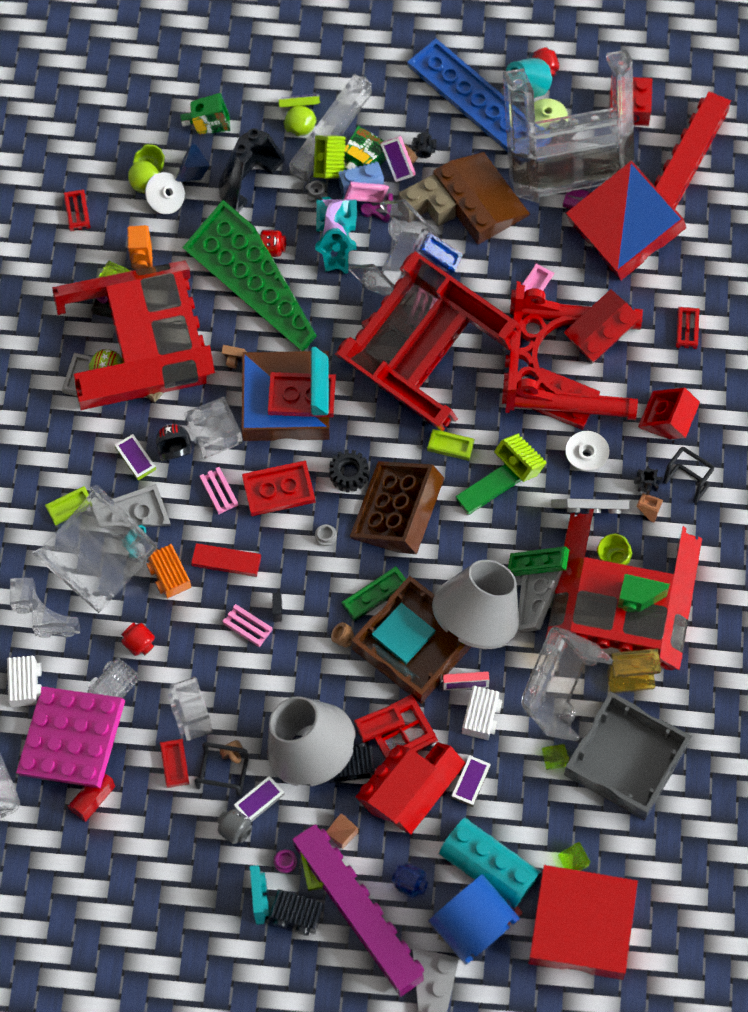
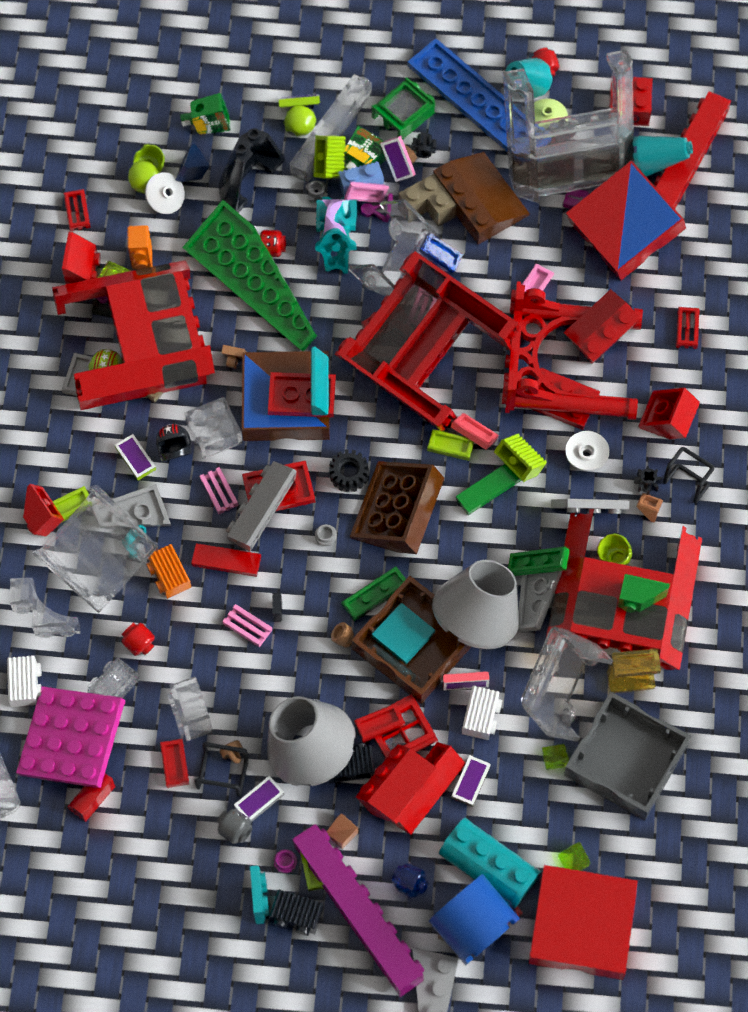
(40, 511): none -> red slope
(80, 259): none -> slope
(261, 506): none -> light grey slope
(404, 108): none -> green window
(474, 431): none -> coral tile
(659, 152): none -> teal cone

